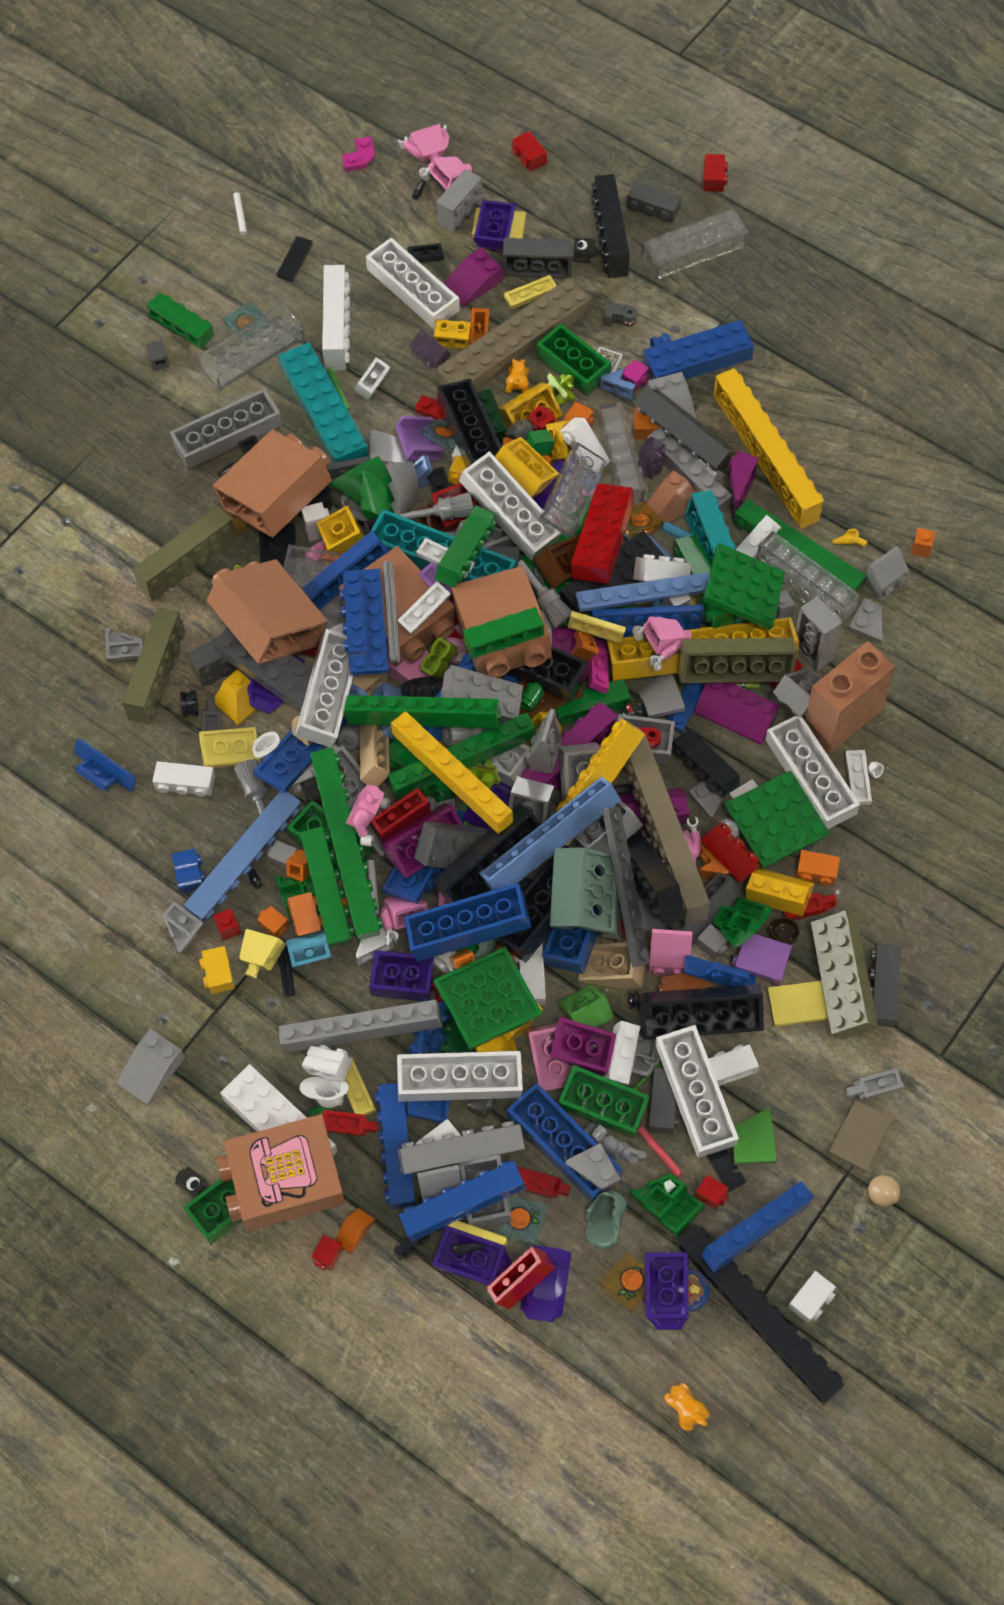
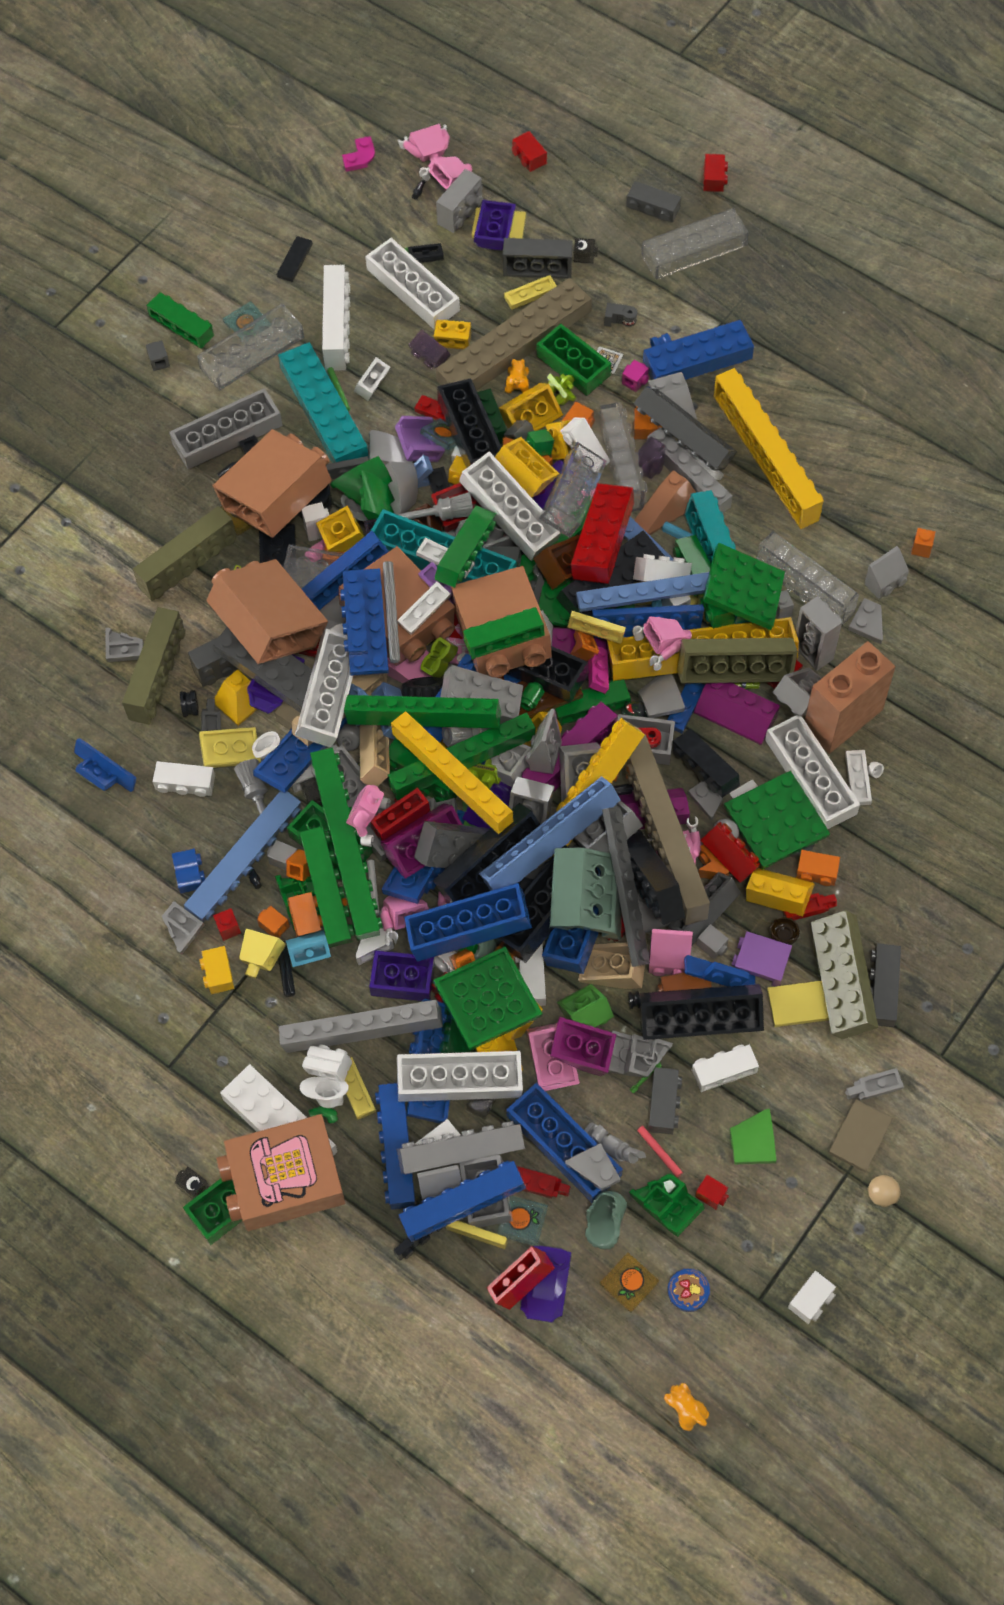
(150, 1067): light grey slope -> none
(239, 210): white bar -> none
(326, 1253): red brick -> none
(348, 1123): red hinge -> none
(354, 1229): orange slope -> none
(465, 1248): black piece -> none
(474, 276): magenta slope -> none
(479, 323): orange slope -> none
(479, 1266): dark purple slope -> none
(540, 417): red brick -> none
(548, 600): light grey piece -> none
(603, 1101): green brick -> none
(610, 226): black brick -> none
(614, 384): medium blue slope -> none
(623, 1052): white brick -> none
(642, 519): clear yellow tile -> none
(667, 1290): dark purple slope -> none
(696, 1091): white brick -> none
(726, 1170): black tile -> none
(742, 475): magenta slope -> none
(742, 920): green slope -> none
(751, 514): green brick -> none
(757, 1226): blue brick -> none
(760, 532): white plate -> none
(764, 1319): black brick -> none
(849, 538): yellow animal -> none

